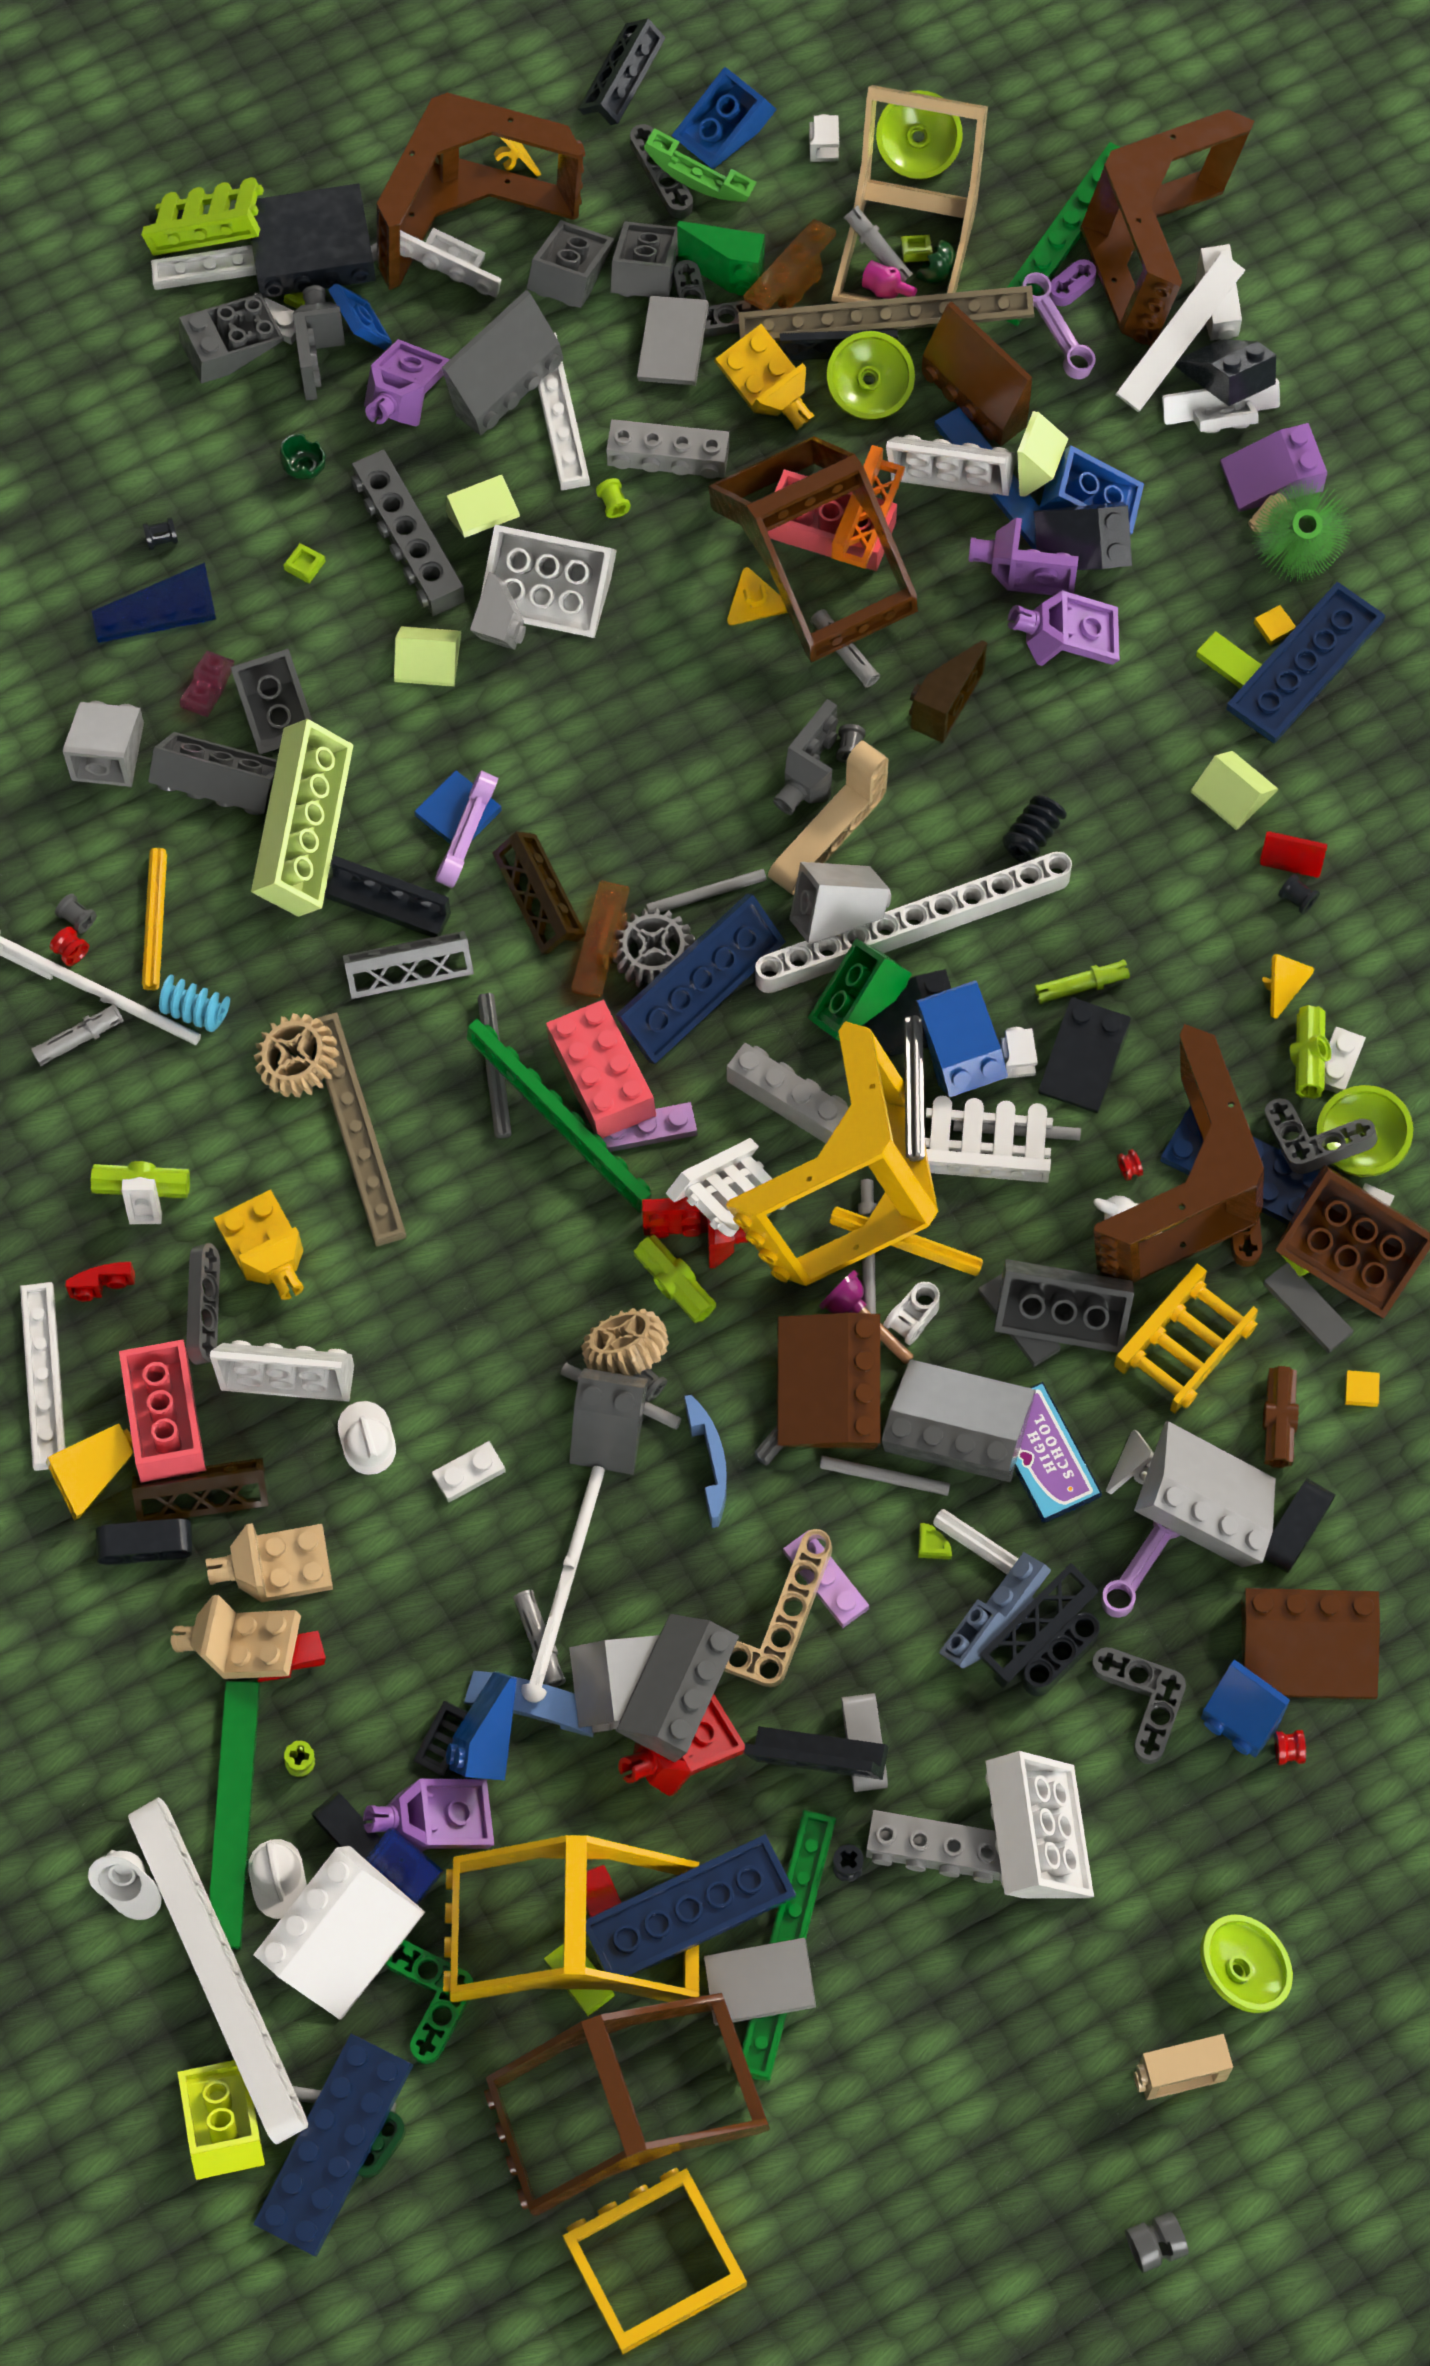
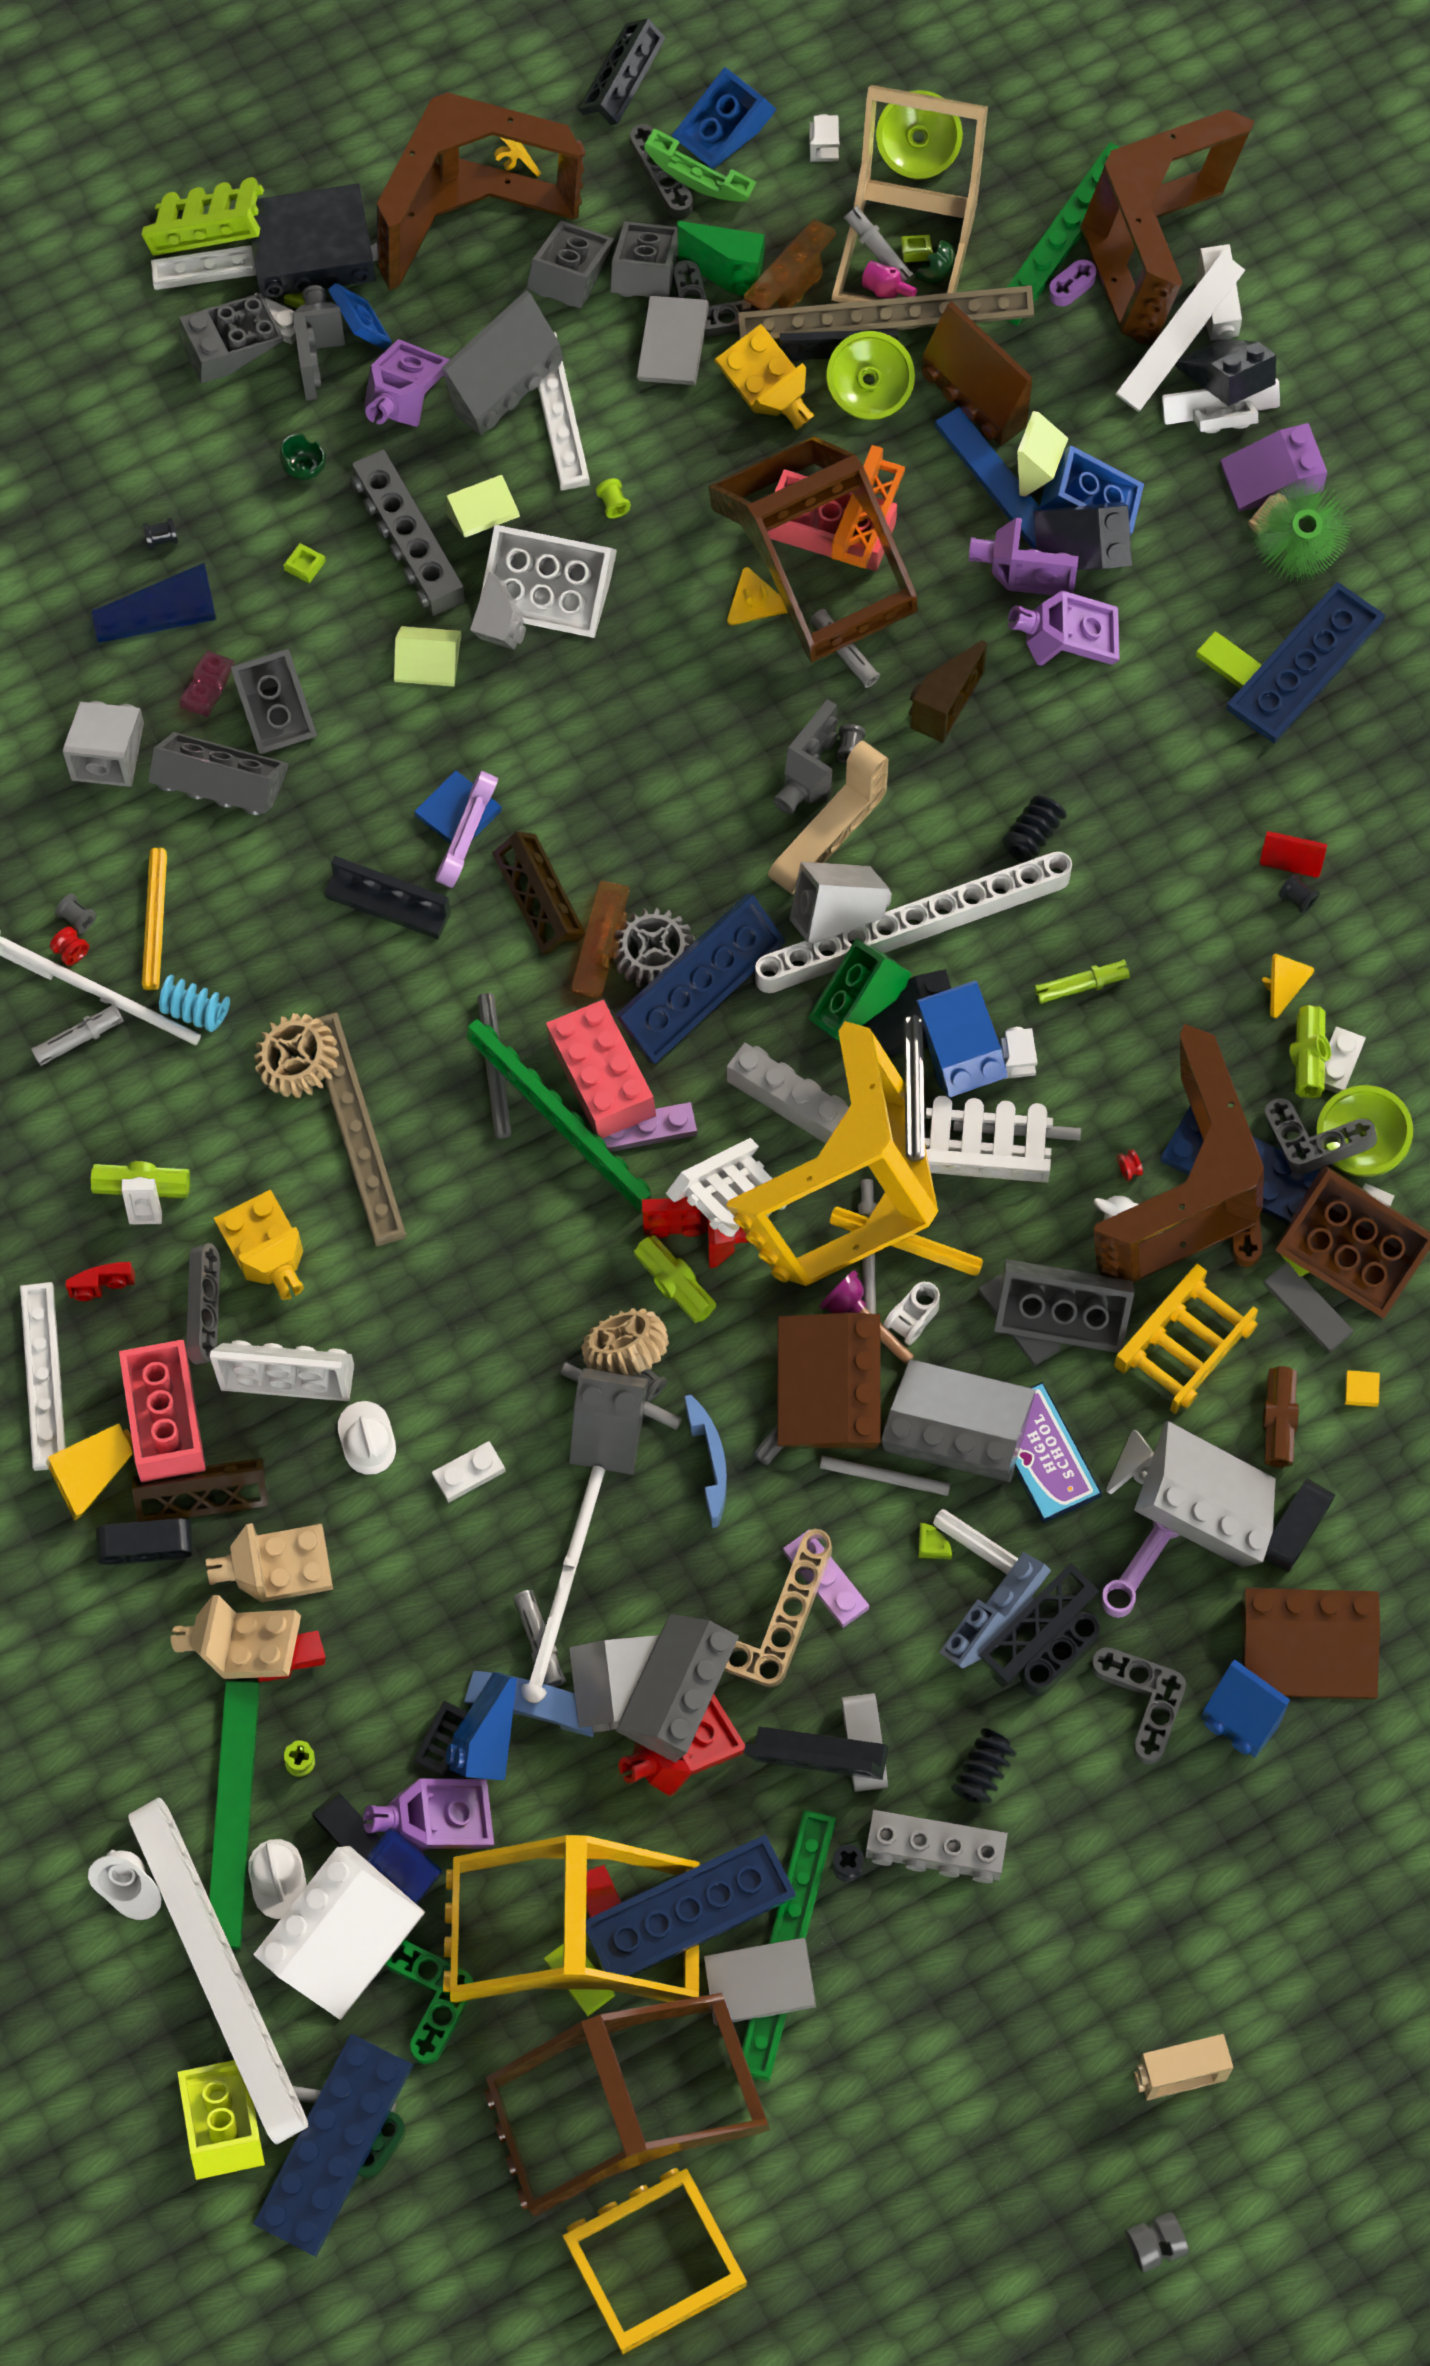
(302, 818): yellowish green brick -> none
(405, 953): fence -> none
(451, 257): white bracket -> none
(667, 448): light grey brick -> none
(707, 891): light grey bar -> none
(952, 465): white slope -> none
(983, 1767): none -> black piece
(1038, 1827): white slope -> none
(1059, 328): lavender piece -> none
(1085, 1055): black slope -> none
(1233, 788): yellowish green slope -> none
(1246, 1963): lime dish -> none
(1274, 625): yellow tile -> none
(1290, 1747): red wheel -> none

